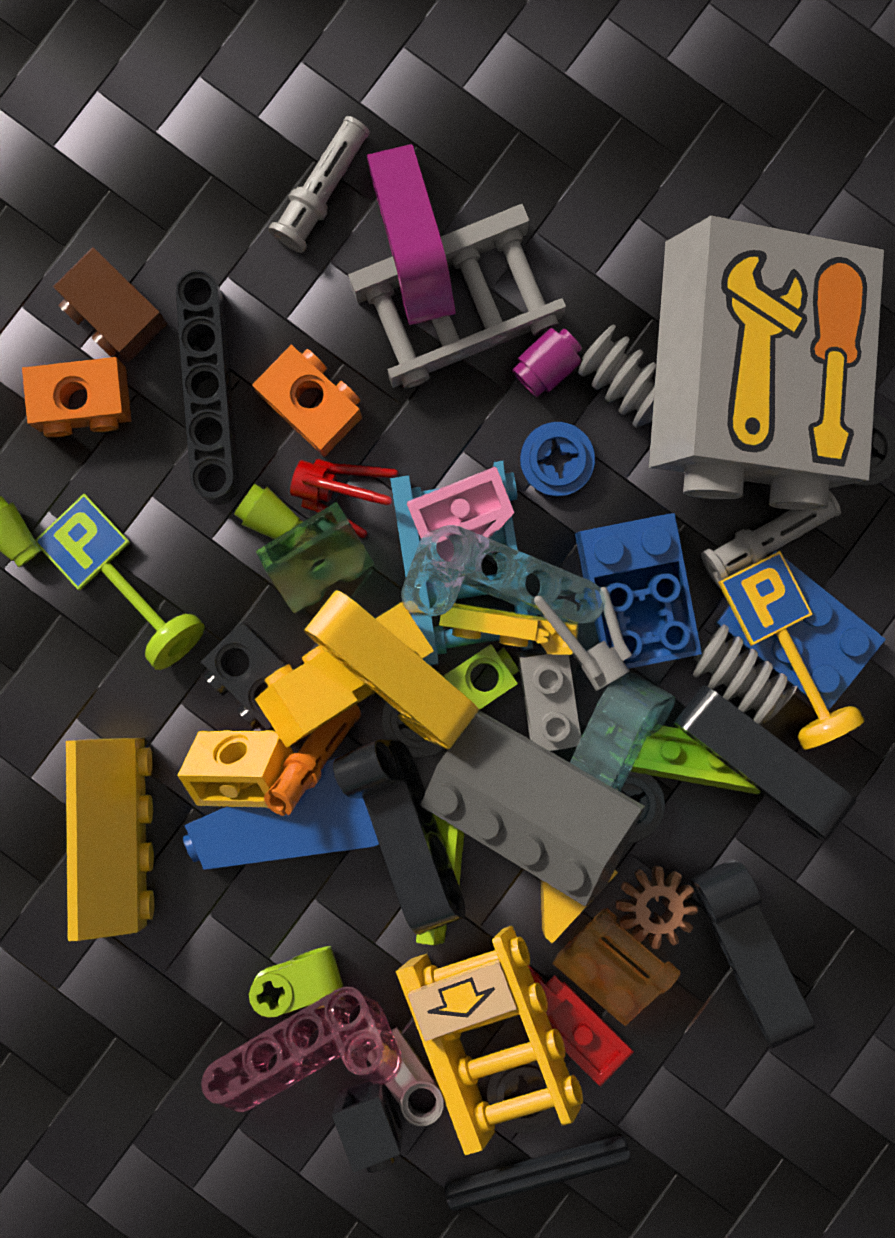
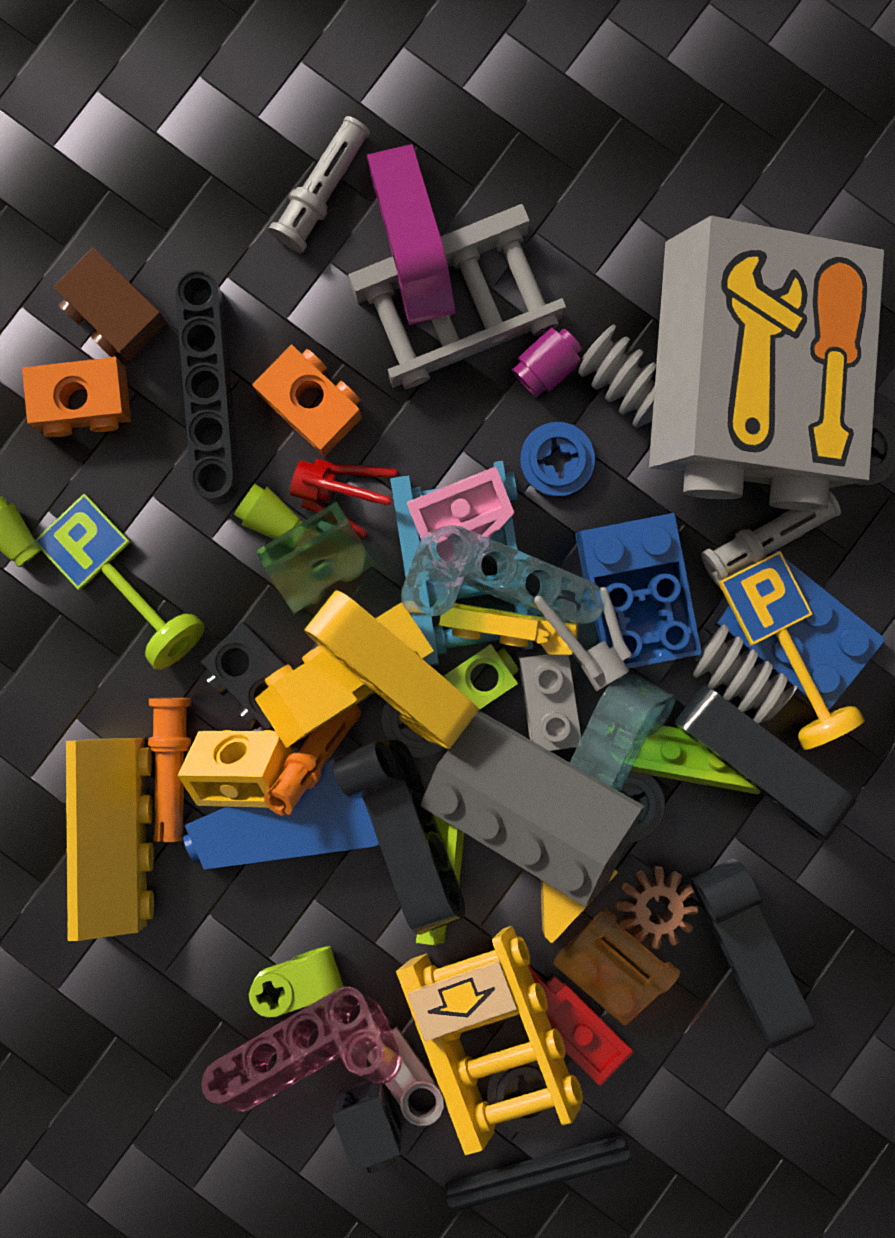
(169, 744): none -> orange pin

